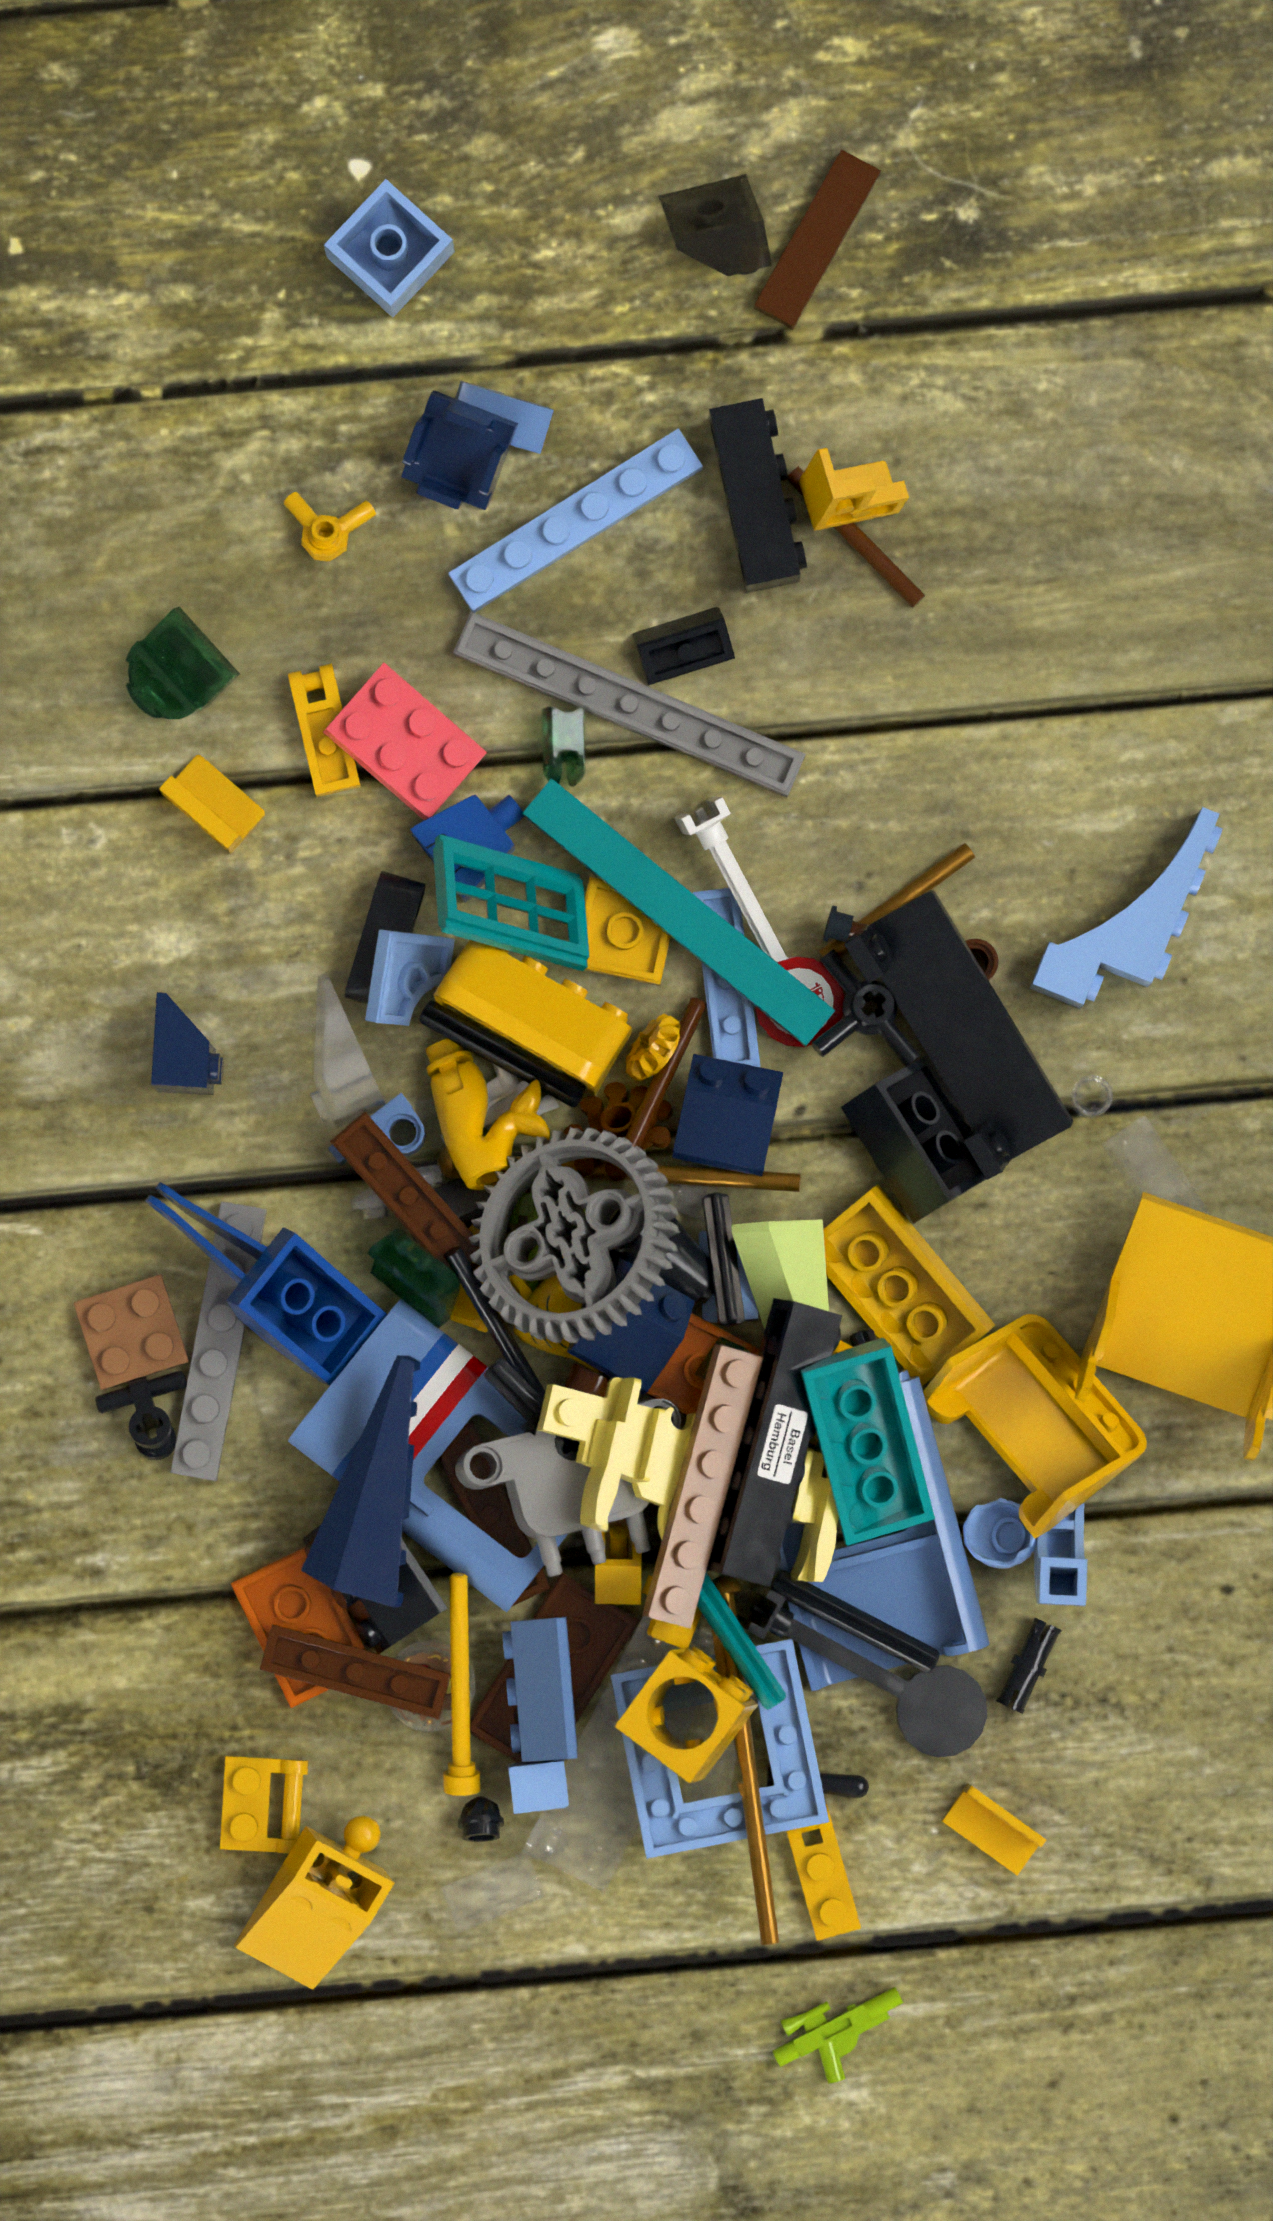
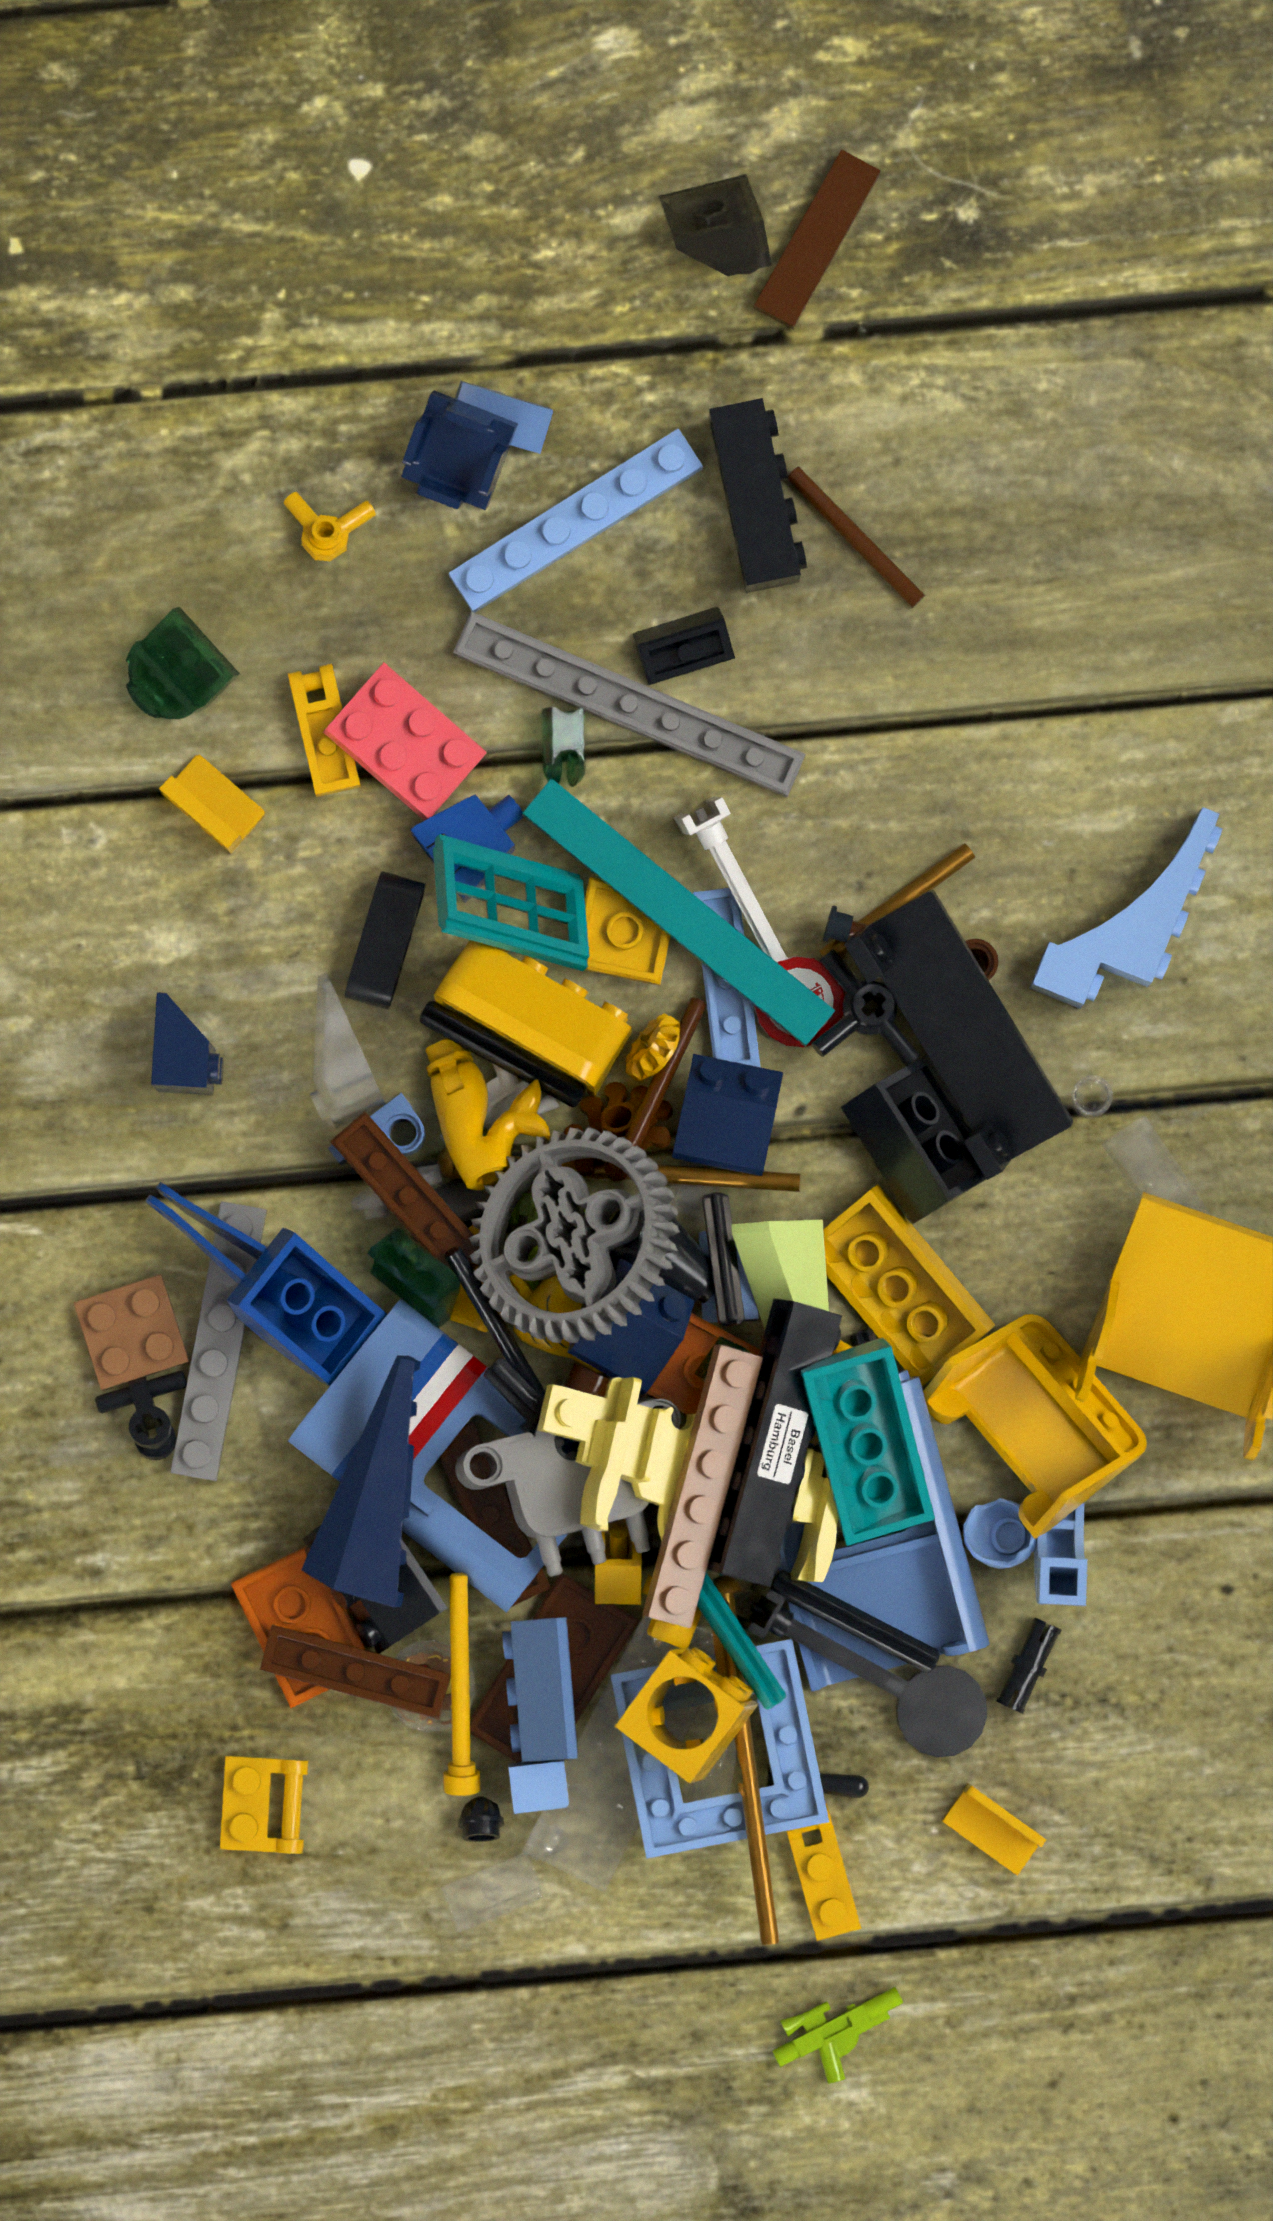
(314, 1907): yellow slope -> none
(389, 248): light blue slope -> none
(403, 972): light blue tile -> none
(849, 493): yellow panel -> none

